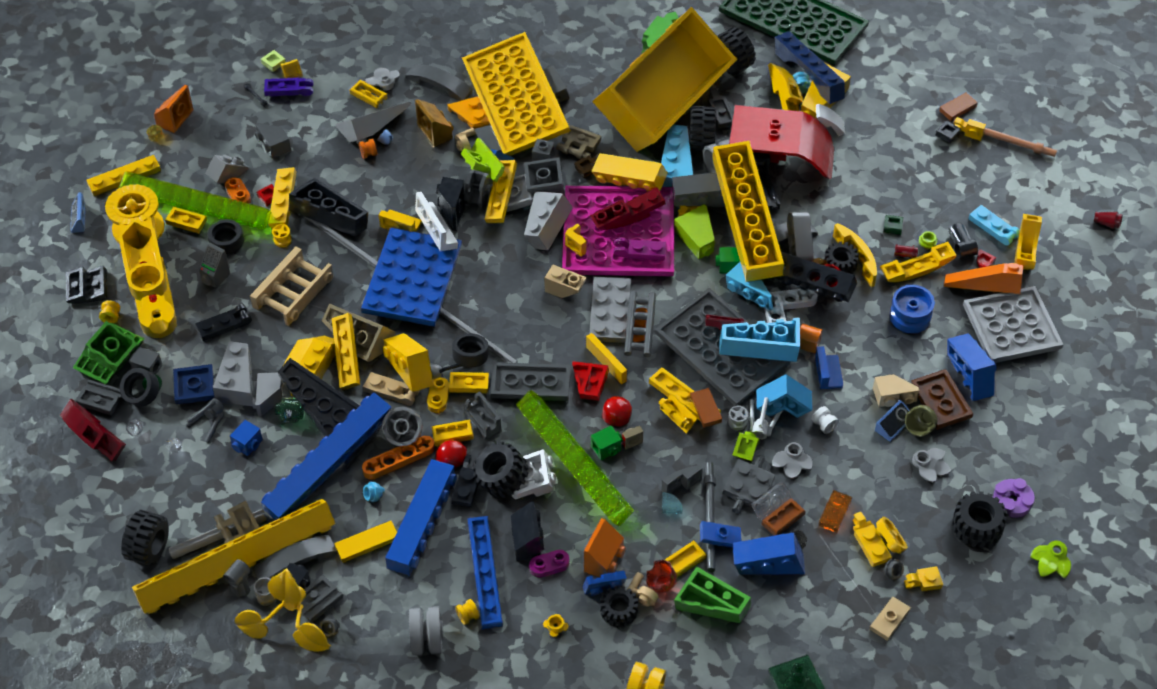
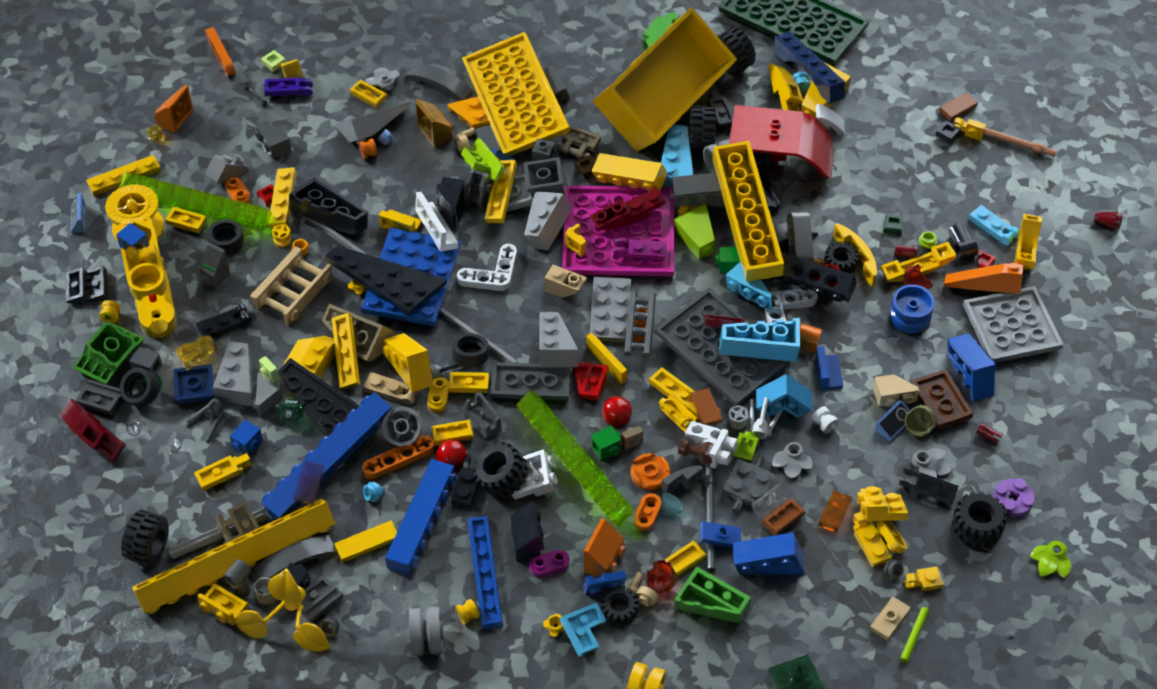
(131, 236): none -> blue panel
(195, 350): none -> clear yellow wing
(220, 51): none -> orange beam
(222, 471): none -> yellow hinge
(222, 604): none -> yellow bracket
(268, 370): none -> yellowish green plate
(302, 244): none -> light orange plate
(308, 482): none -> clear purple plate
(357, 287): none -> yellow plate
(395, 283): none -> black wing
(498, 275): none -> white beam
(555, 342): none -> light grey wedge
(579, 626): none -> medium azure plate
(647, 513): none -> orange plate
(649, 471): none -> orange tile
(708, 444): none -> white hips
(881, 507): none -> yellow plate
(914, 276): none -> clear red bracket
(914, 635): none -> lime bar
(931, 486): none -> black hinge
(988, 432): none -> dark red pin

